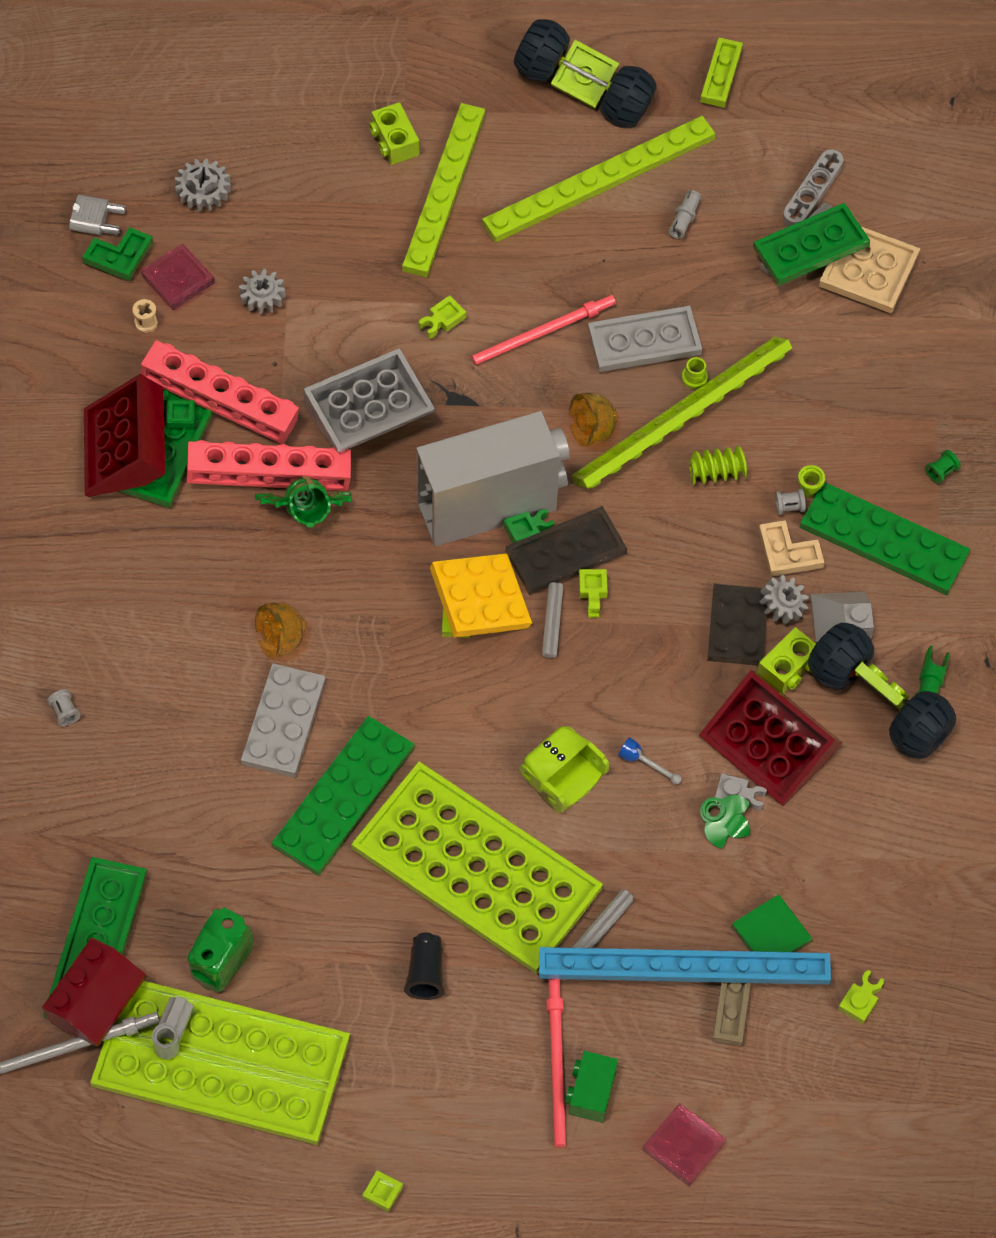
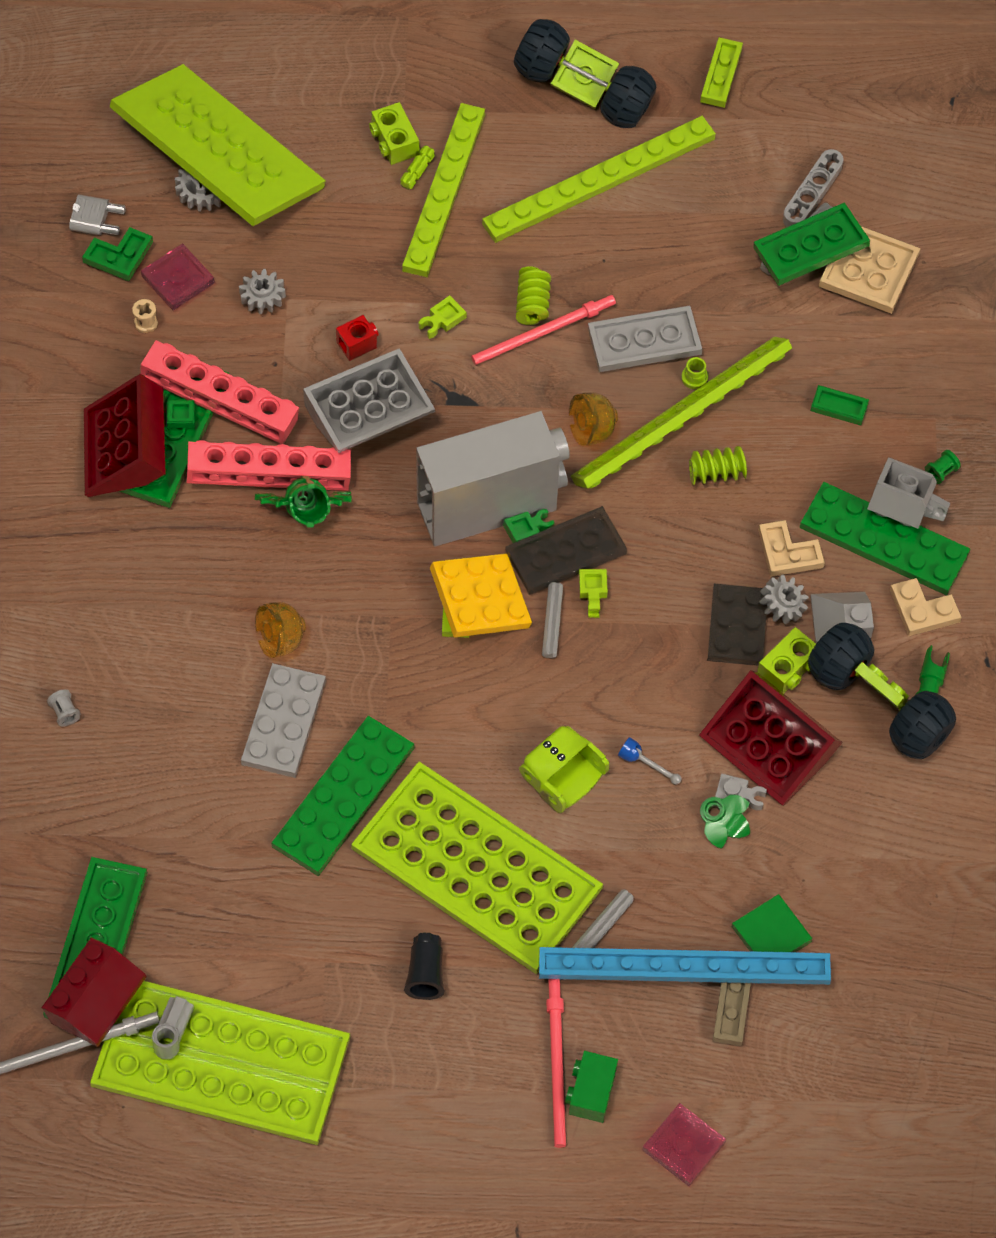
(217, 144): none -> lime plate
(220, 951): green piece -> none
(353, 346): none -> red brick
(382, 1191): lime plate -> none
(417, 167): none -> lime axle
(532, 295): none -> lime piece
(685, 214): light grey pin -> none
(790, 501): light grey bush -> none
(811, 474): lime piece -> none
(839, 405): none -> green tile
(860, 1000): lime plate -> none
(907, 495): none -> light grey hinge
(920, 614): none -> tan plate

